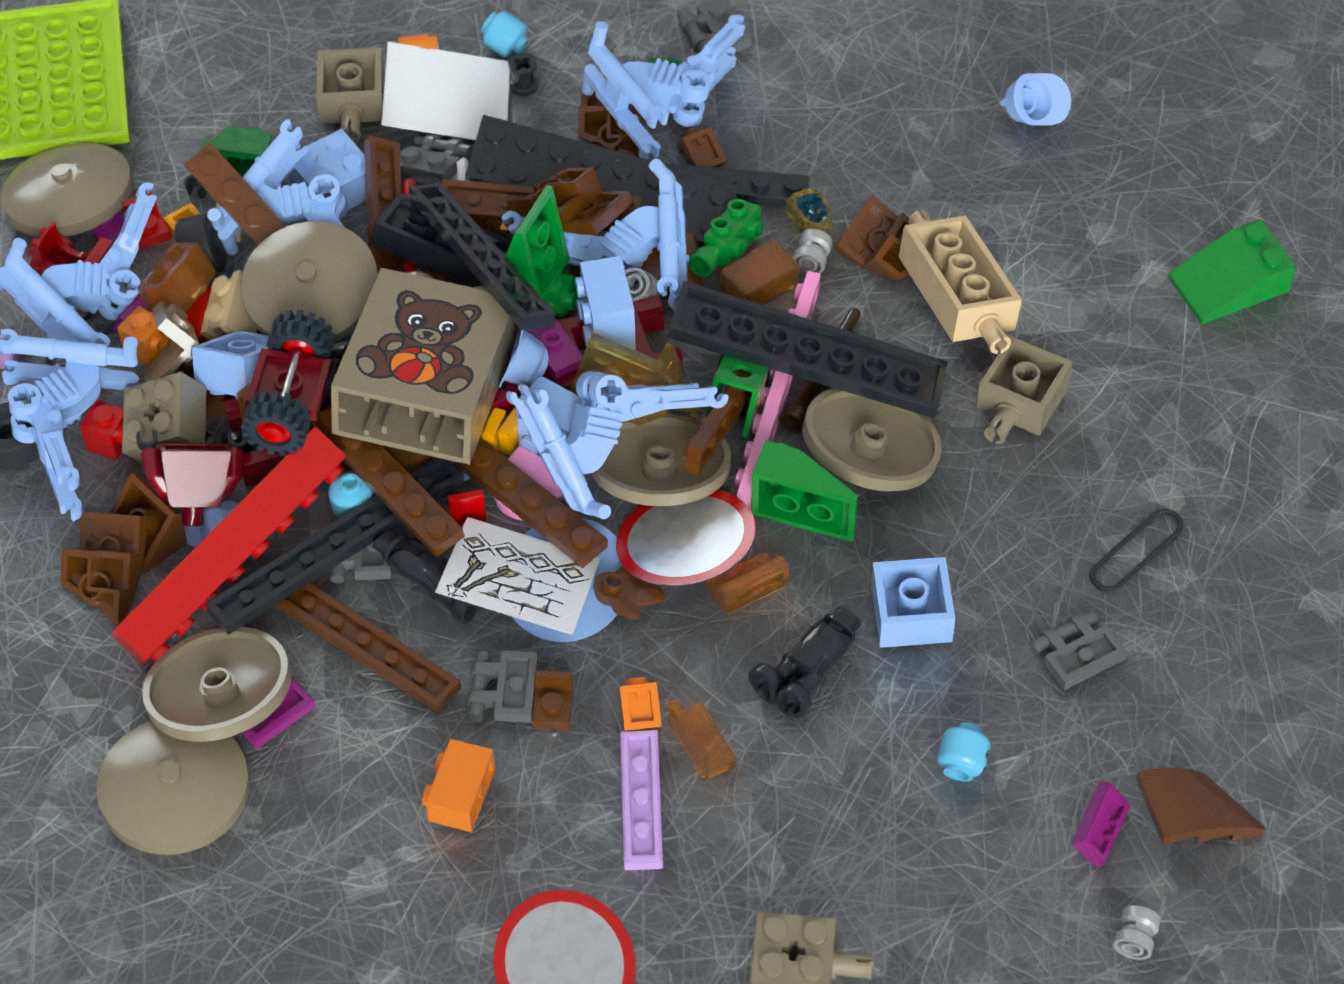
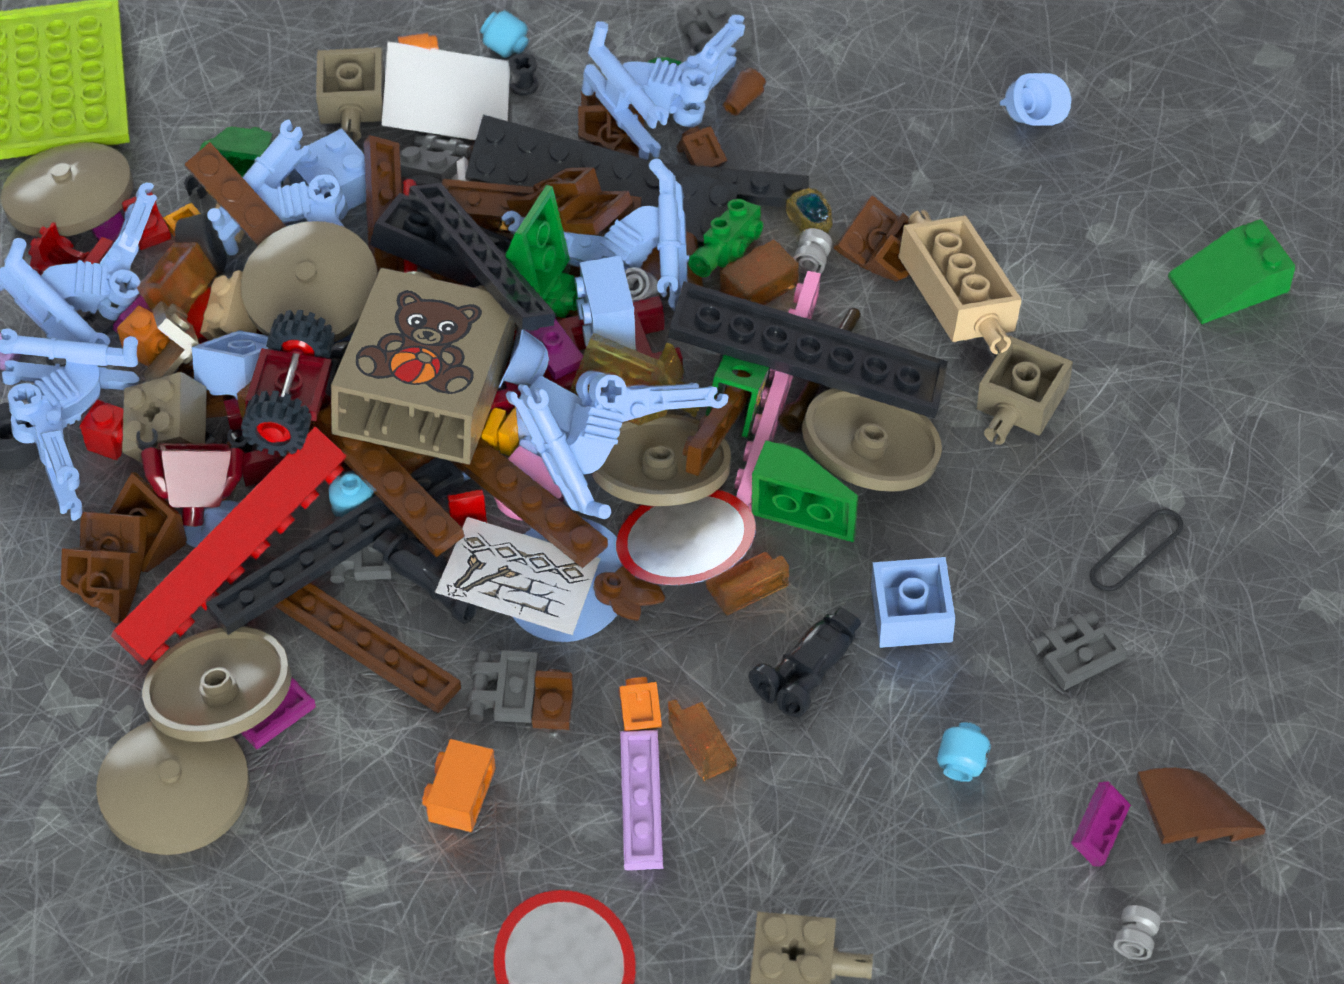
(744, 90): none -> reddish brown cone

